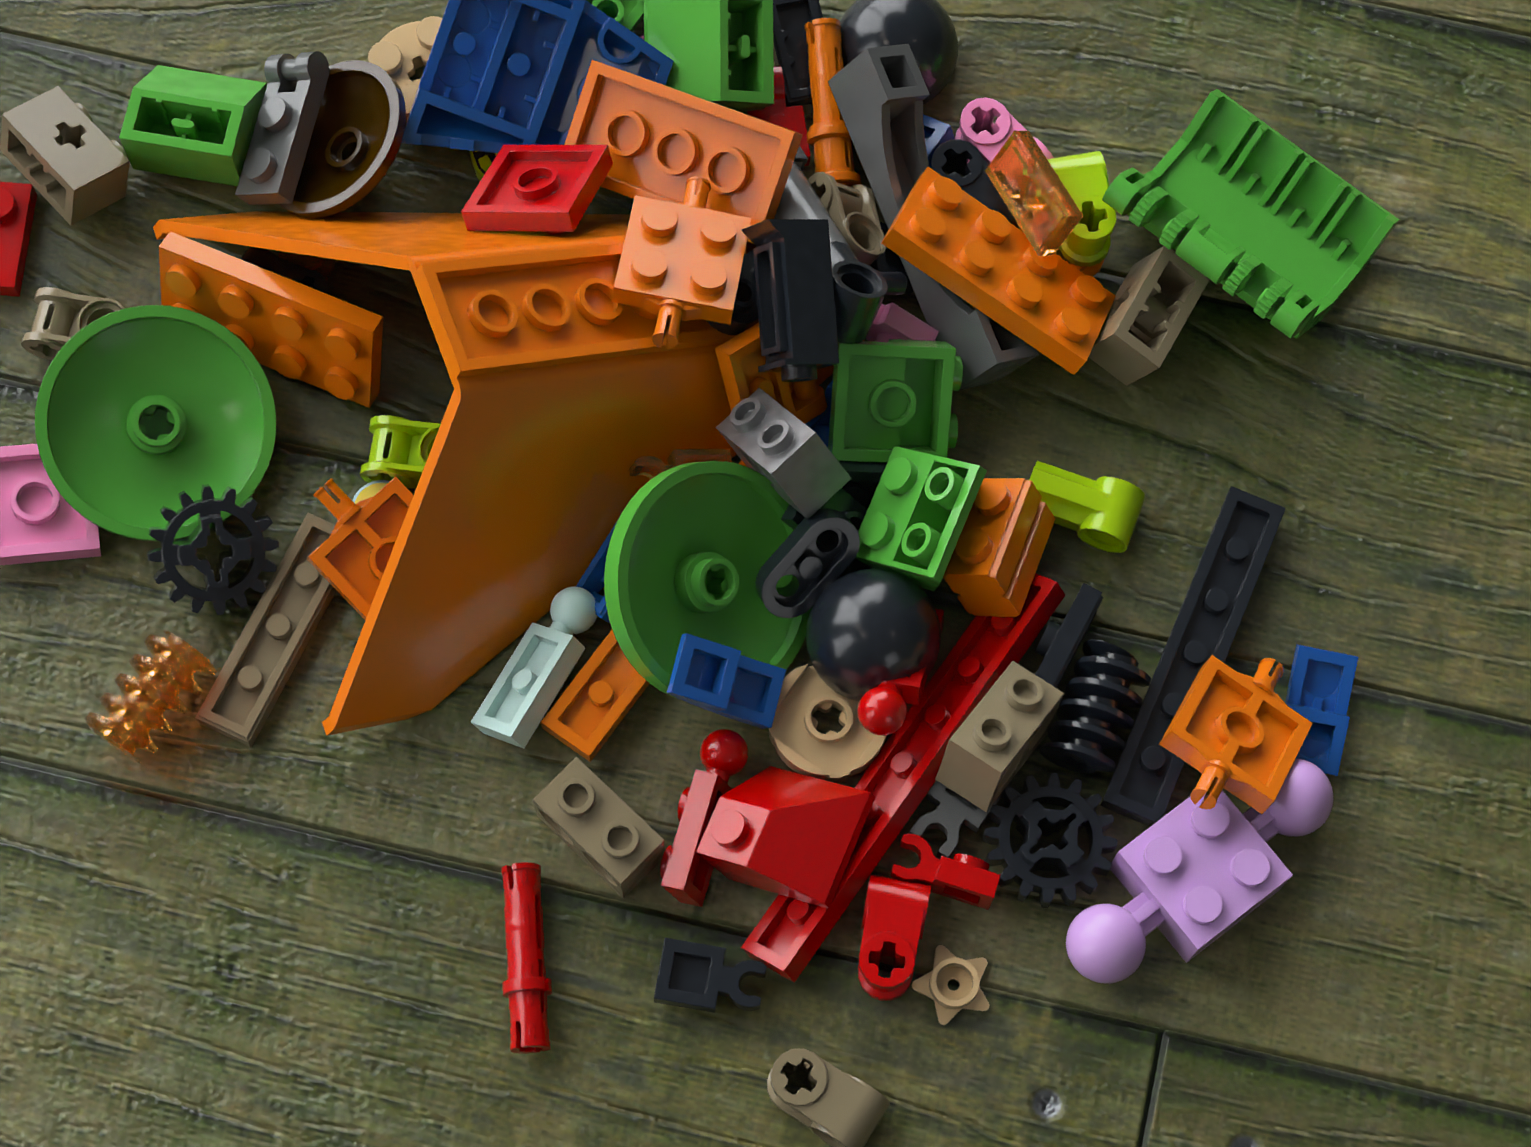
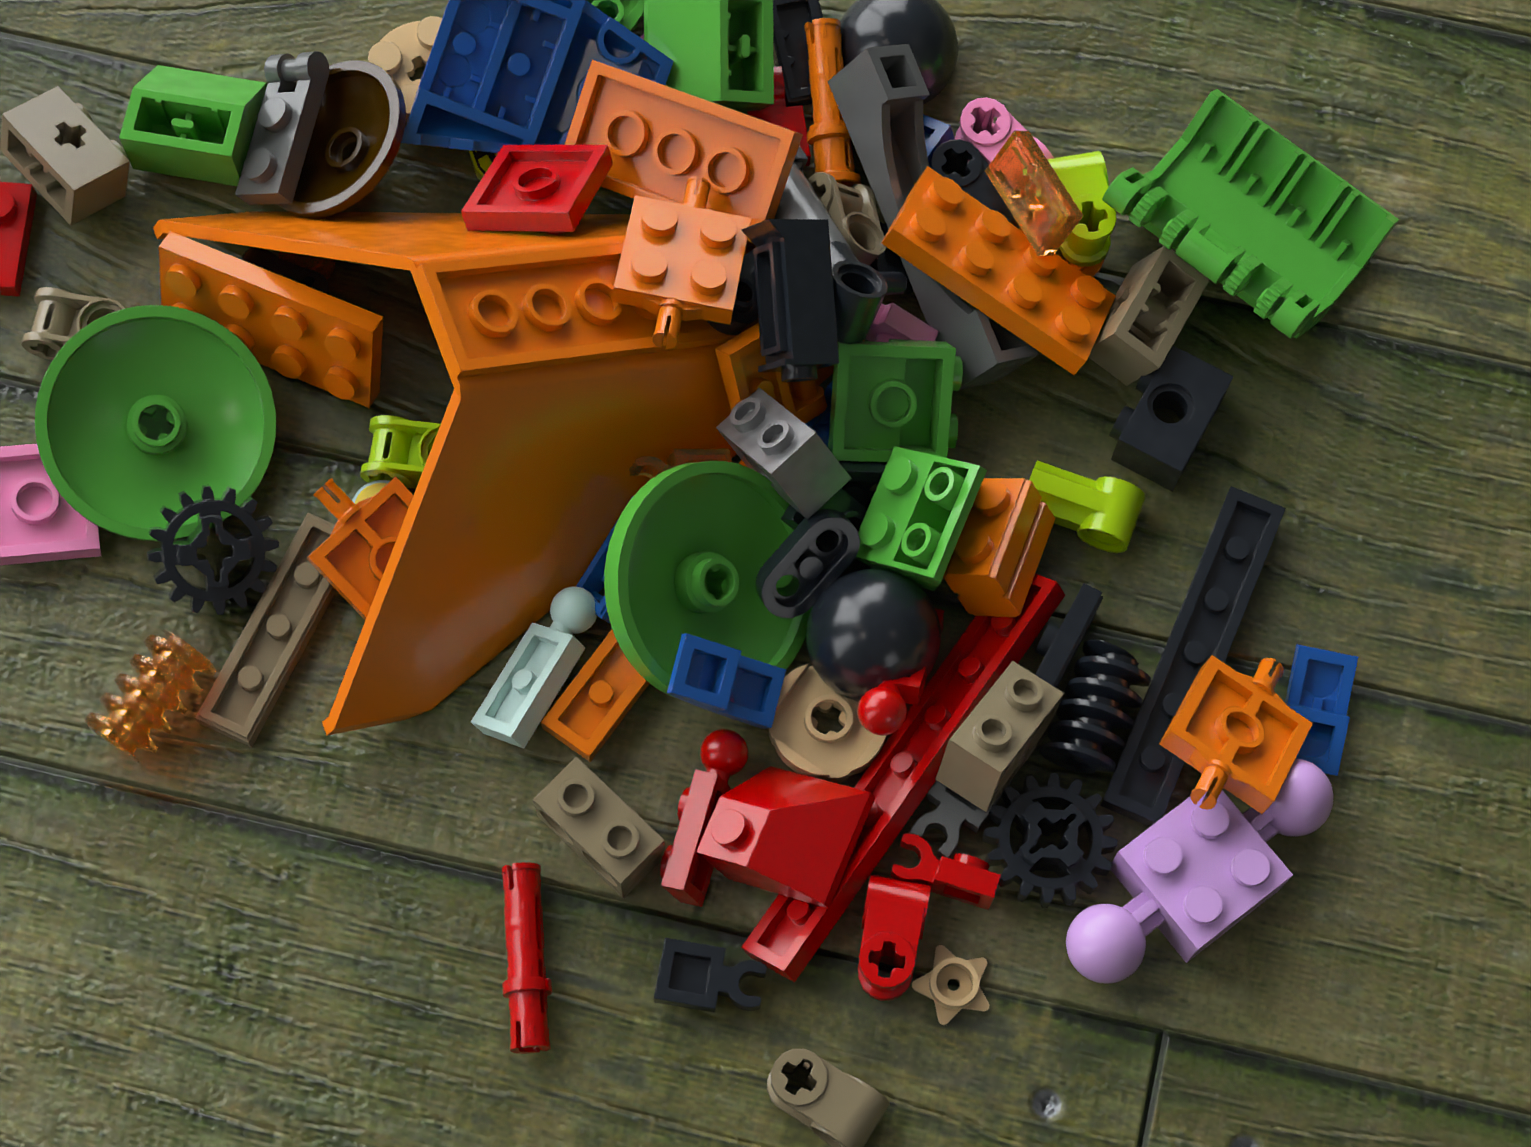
(1160, 448): none -> black brick

